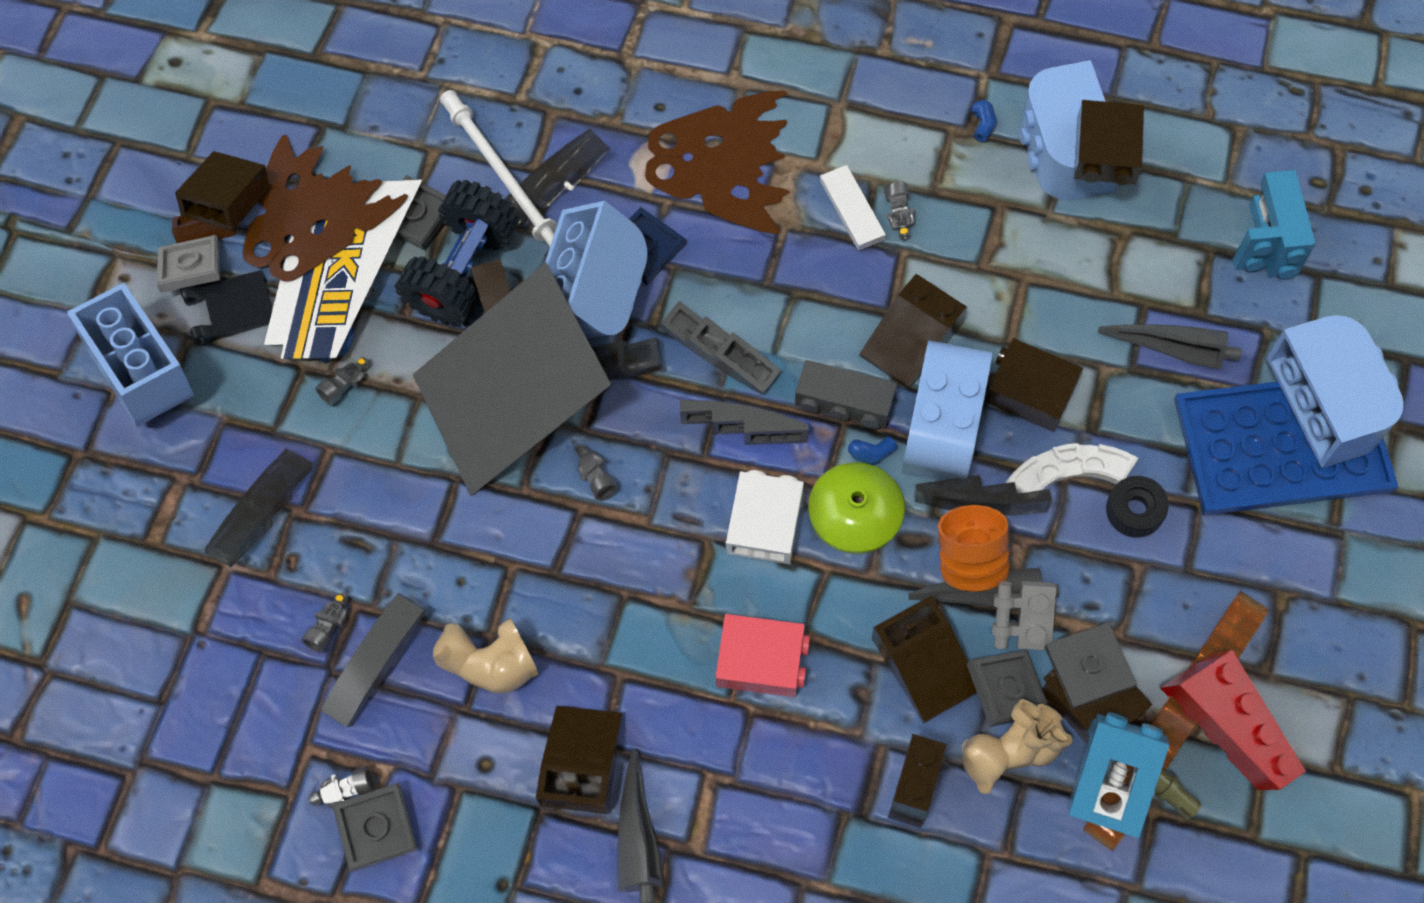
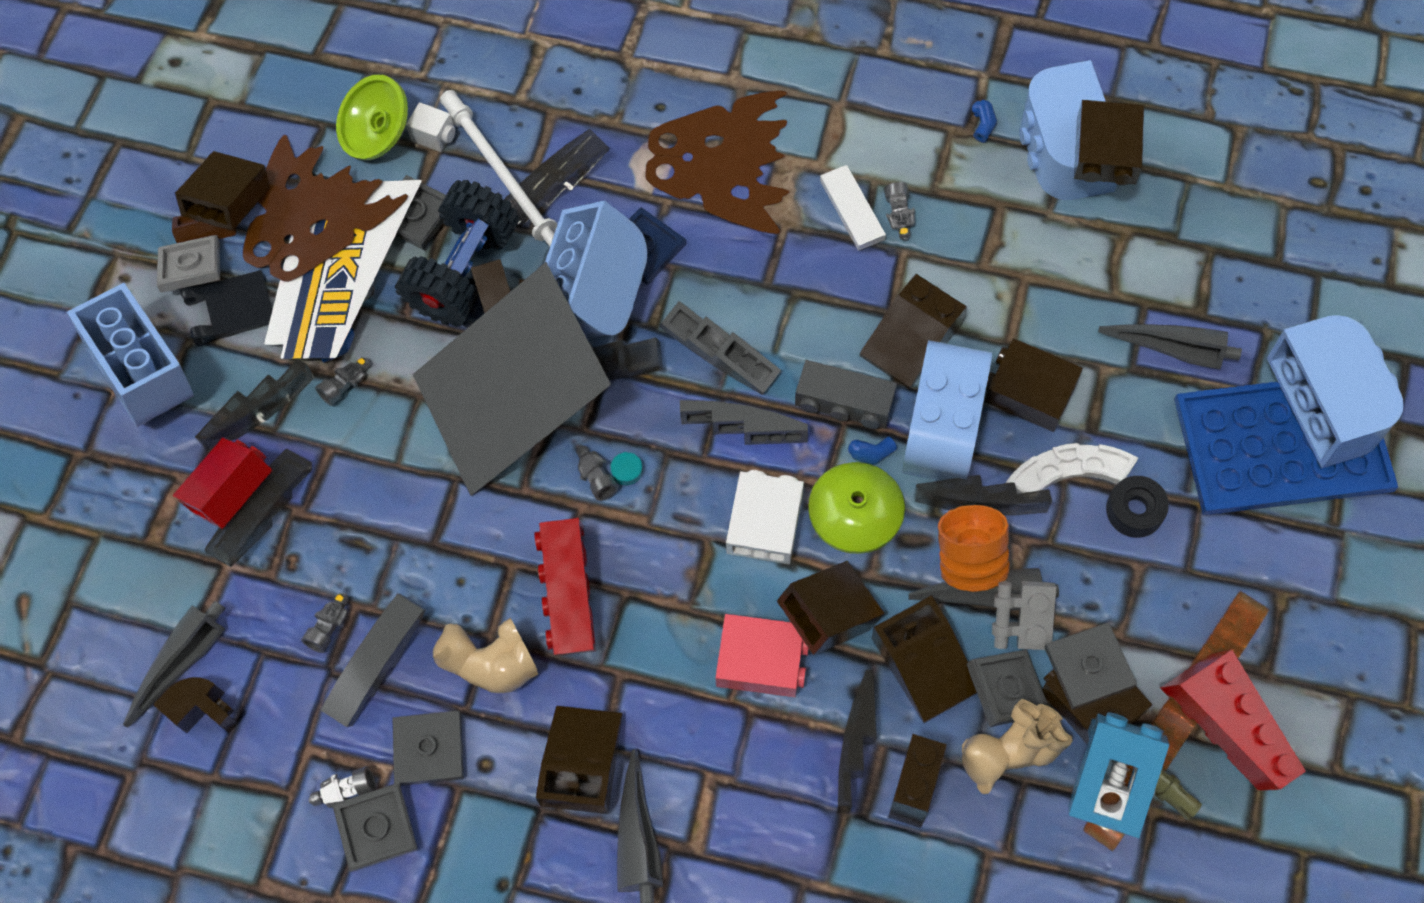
(182, 649): none -> dark grey piece
(192, 699): none -> dark brown brick
(223, 481): none -> red brick
(245, 413): none -> clear smoke slope
(372, 117): none -> lime dish
(428, 748): none -> dark grey plate
(430, 127): none -> white brick
(566, 587): none -> red wedge
(626, 468): none -> teal tile
(830, 607): none -> dark brown brick
(858, 732): none -> clear smoke slope
(1281, 230): dark azure brick -> none

